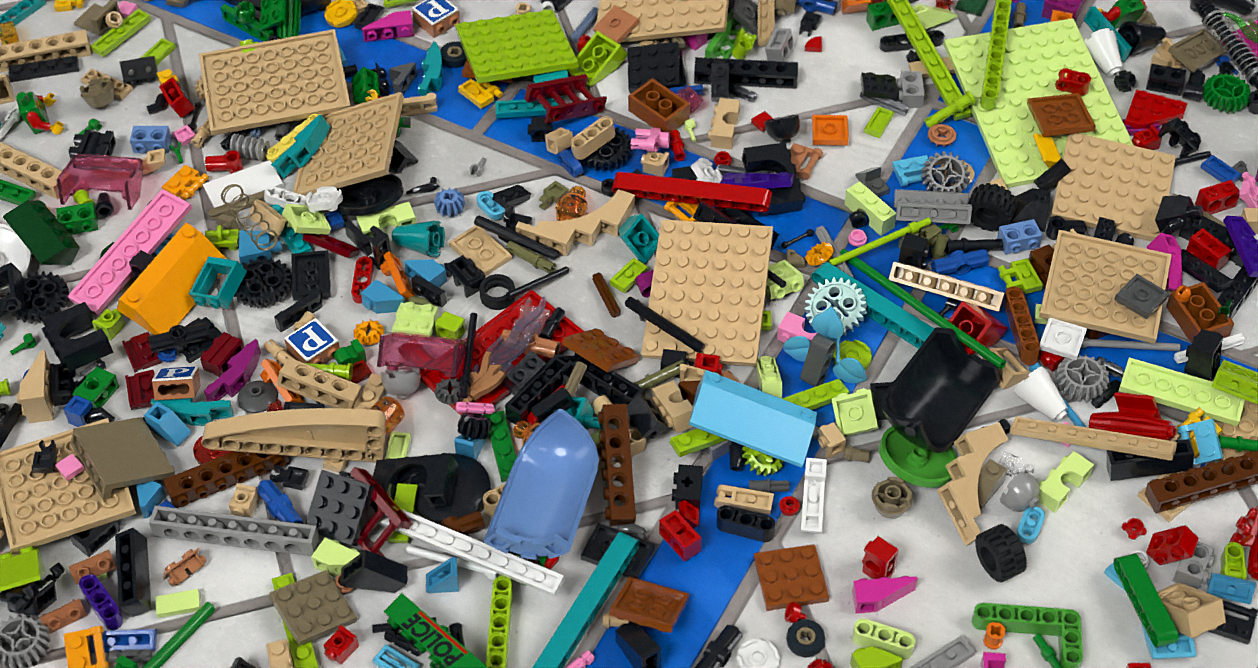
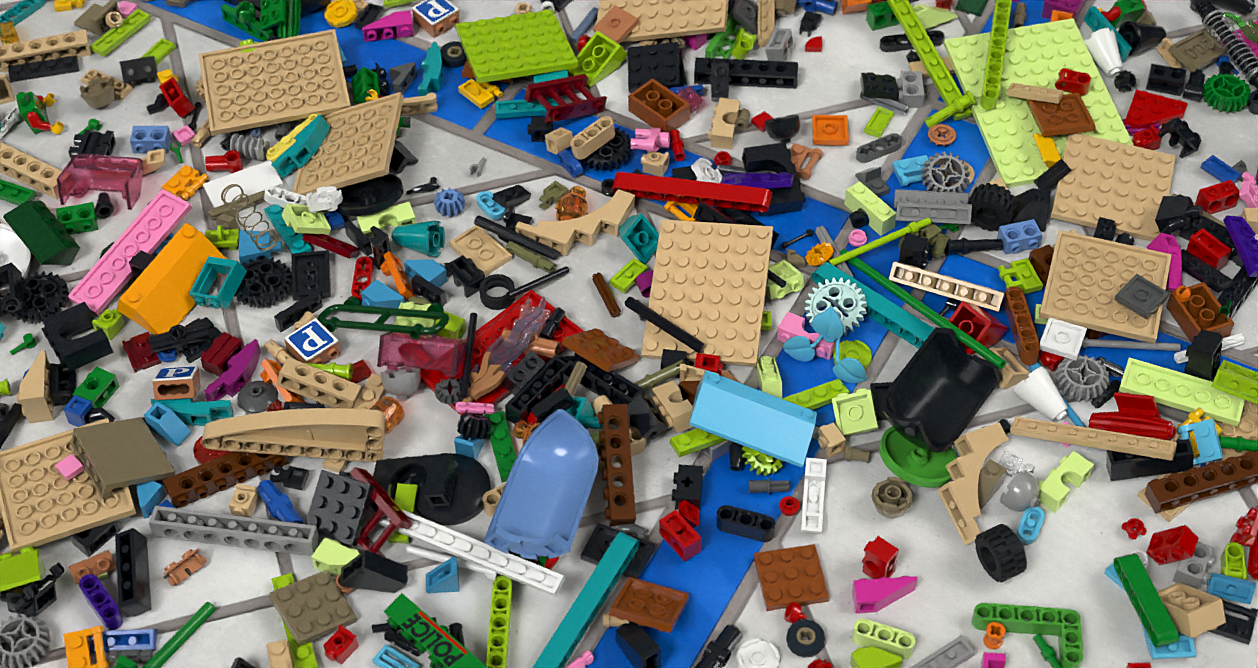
(46, 459): black plate -> none
(63, 616): nougat hinge -> none
(78, 379): black axle -> none
(82, 196): lime bush -> none
(140, 389): dark red plate -> none
(178, 603): yellowish green tile -> none
(275, 219): tan beam -> none
(350, 354): green leg -> none
(352, 305): none -> dark green bar
(374, 335): light orange gear -> none
(398, 445): yellowish green tile -> none
(465, 524): reddish brown piece -> none
(689, 125): yellowish green hand -> none
(742, 92): black axle -> none
(742, 121): none -> dark tan pin
(744, 499): tan plate -> none
(817, 360): dark grey beam -> none
(868, 152): none -> dark grey beam
(960, 262): blue piece -> none
(1034, 93): none -> tan tile
(1058, 223): black piece -> none
(1160, 60): tan tile -> none
(1191, 158): black bar -> none

